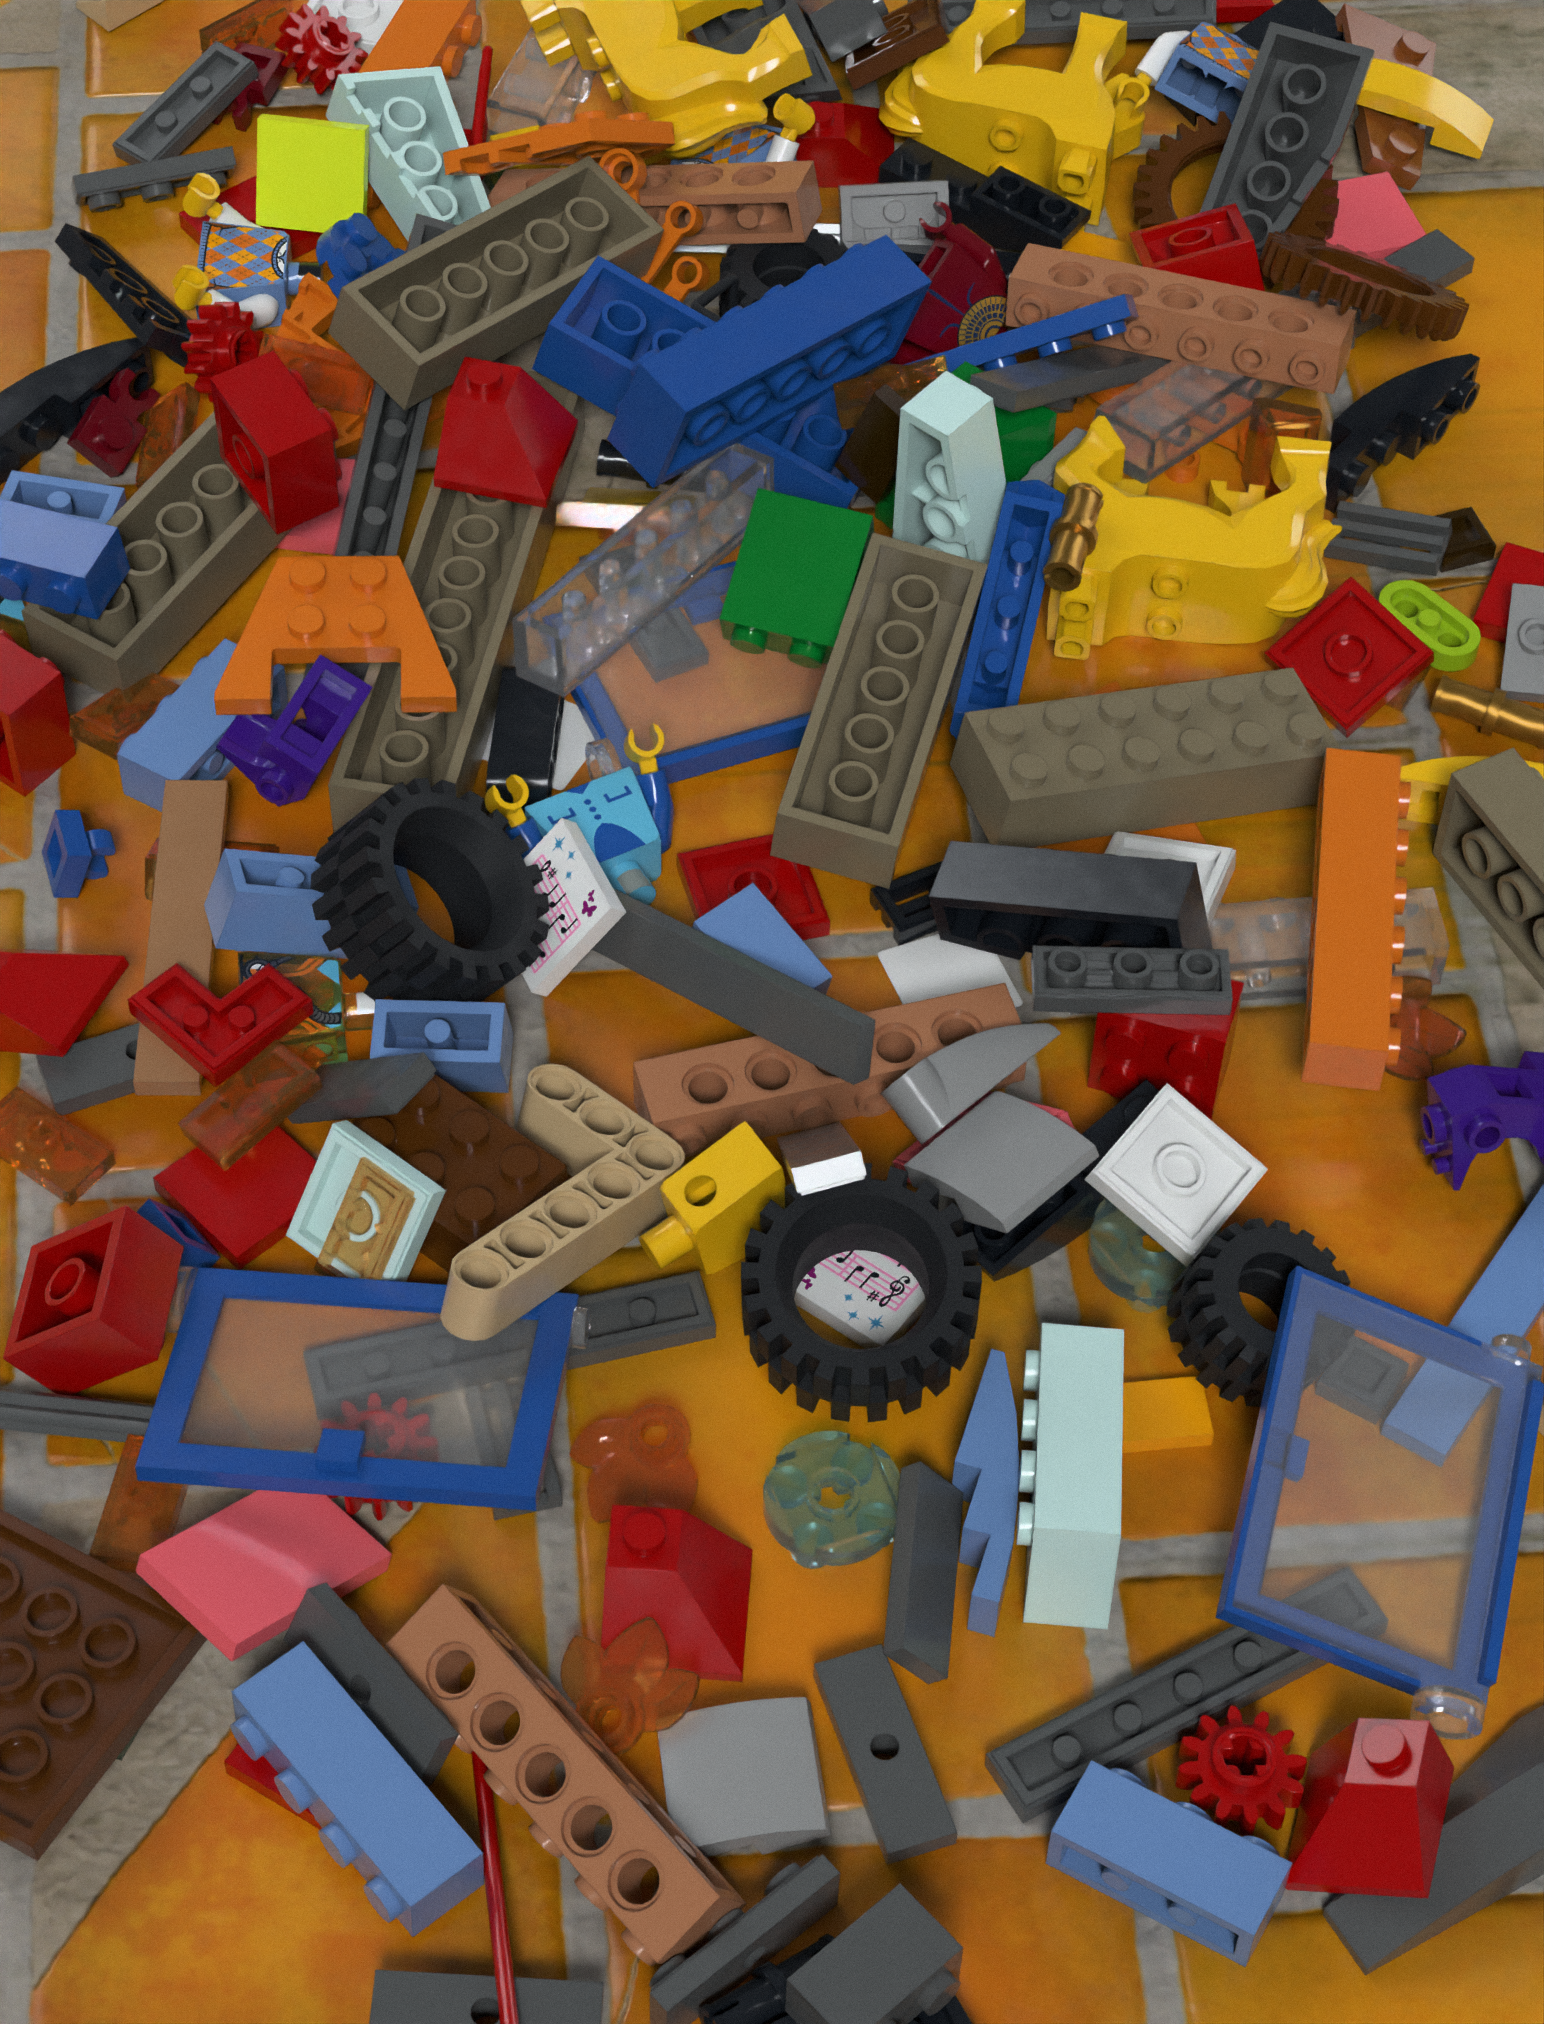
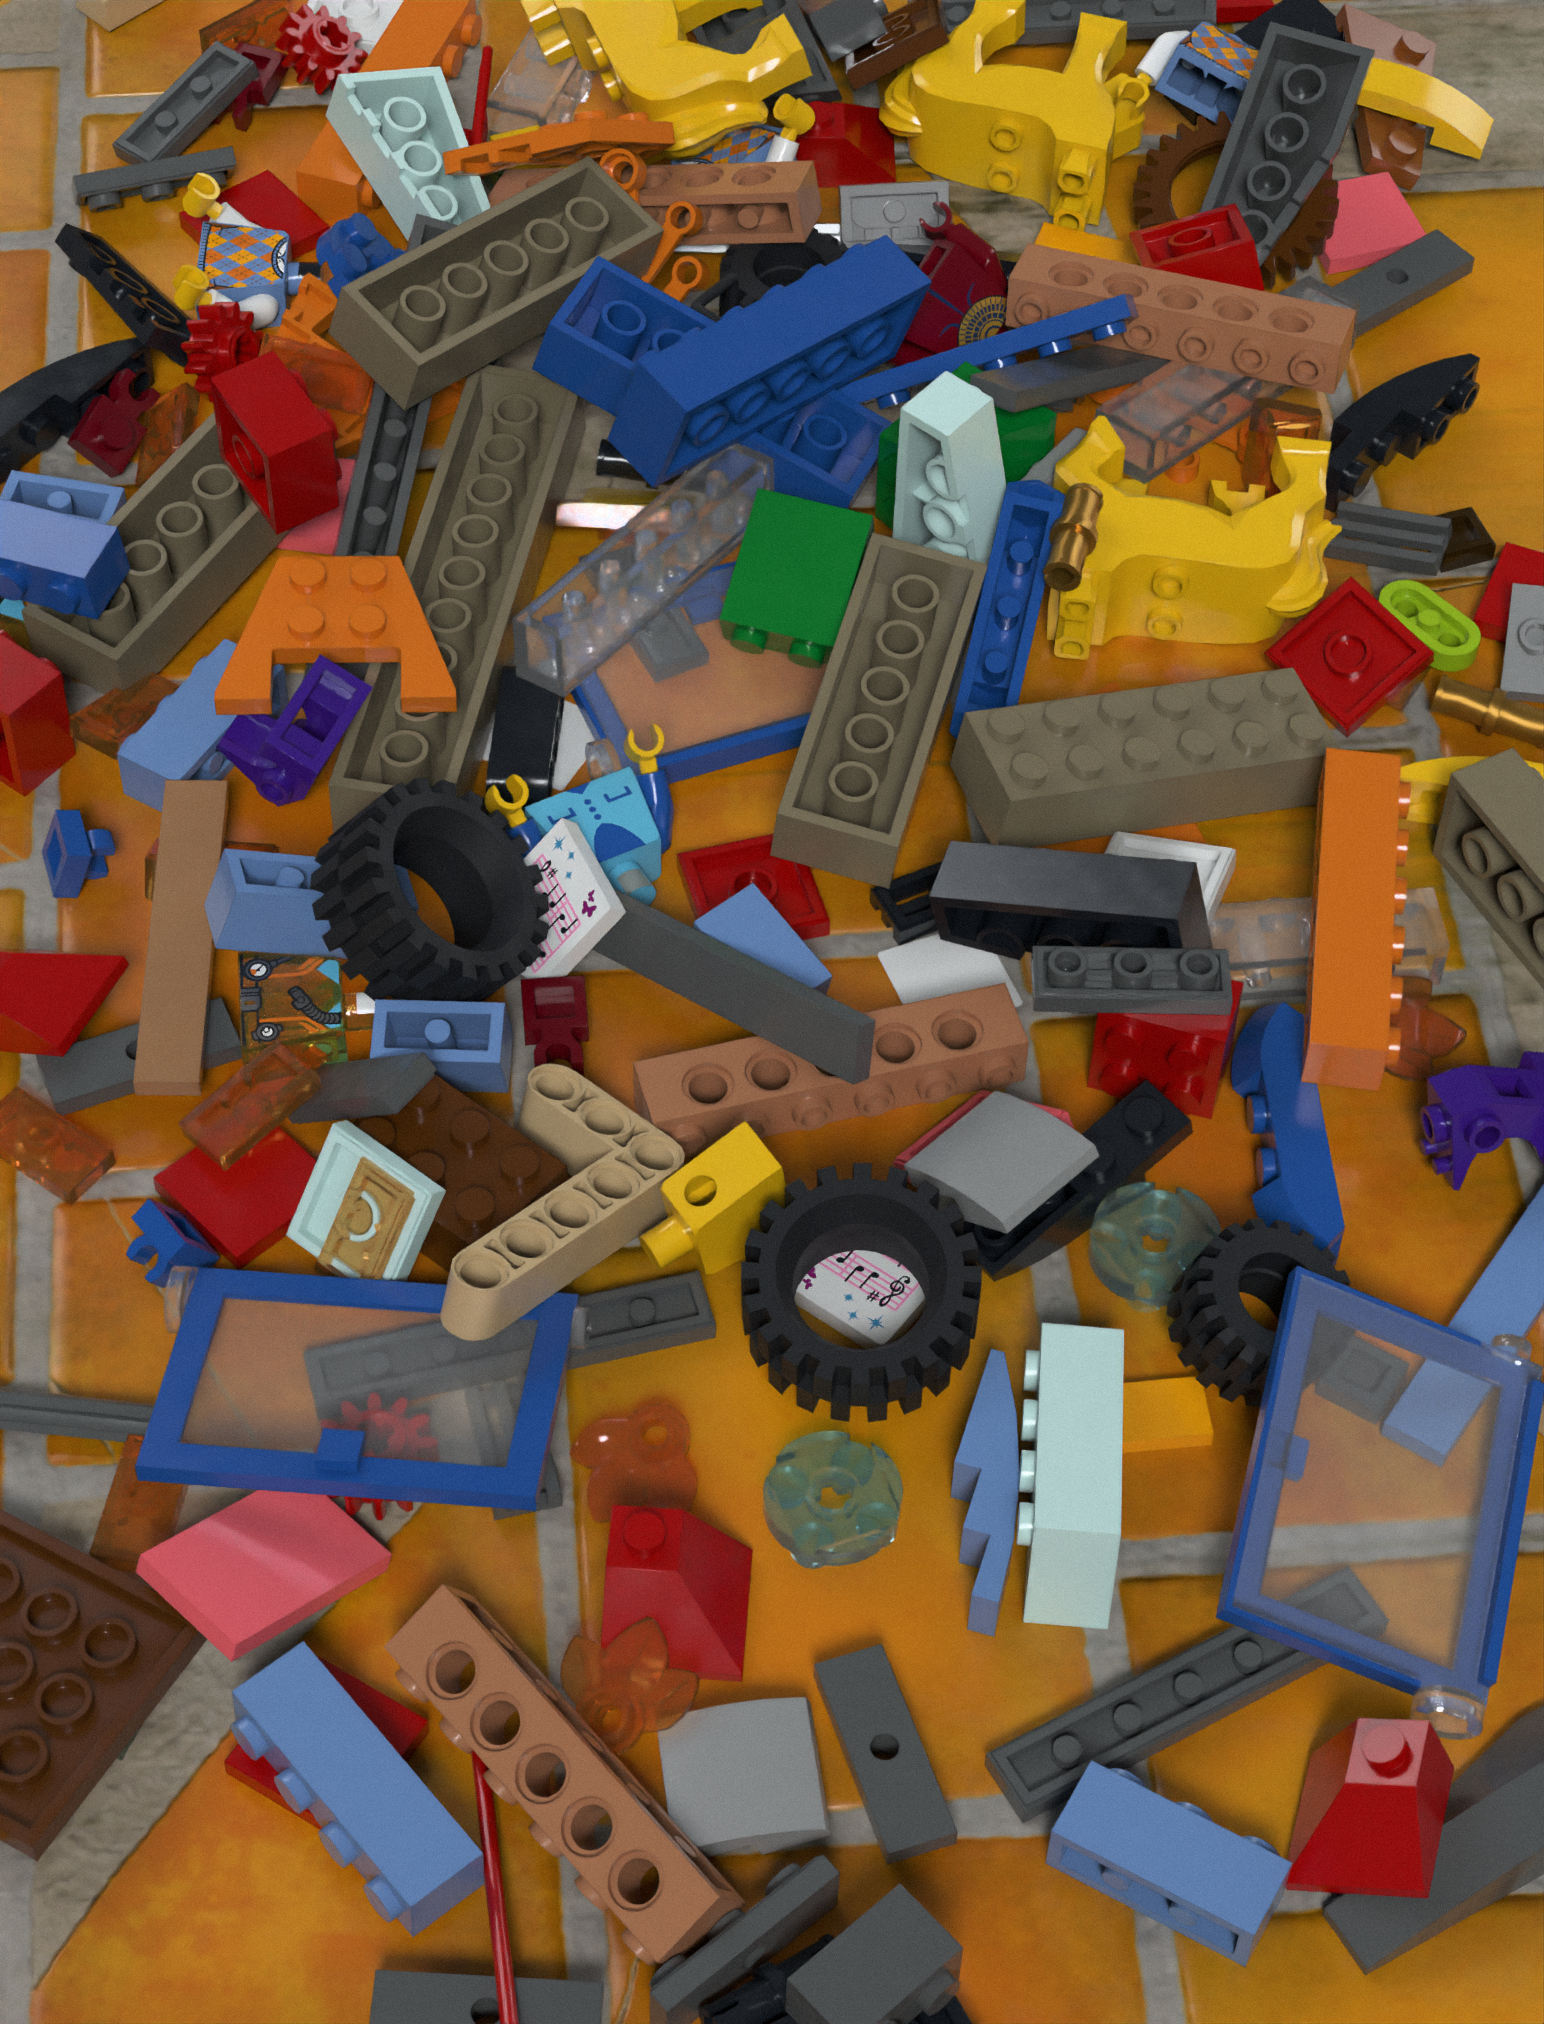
(94, 1302): red brick -> none
(225, 1032): red tile -> none
(310, 172): neon yellow tile -> none
(373, 1680): dark grey tile -> none
(502, 435): red slope -> none
(555, 1019): none -> dark red plate
(821, 1158): dark grey tile -> none
(872, 449): dark brown tile -> none
(905, 380): clear orange plate -> none
(923, 1573): dark grey tile -> none
(961, 1074): light grey piece -> none
(998, 208): black slope -> none
(1176, 1174): white tile -> none
(1266, 1778): red gear -> none
(1289, 1118): none -> blue brick
(1363, 283): reddish brown piece -> none

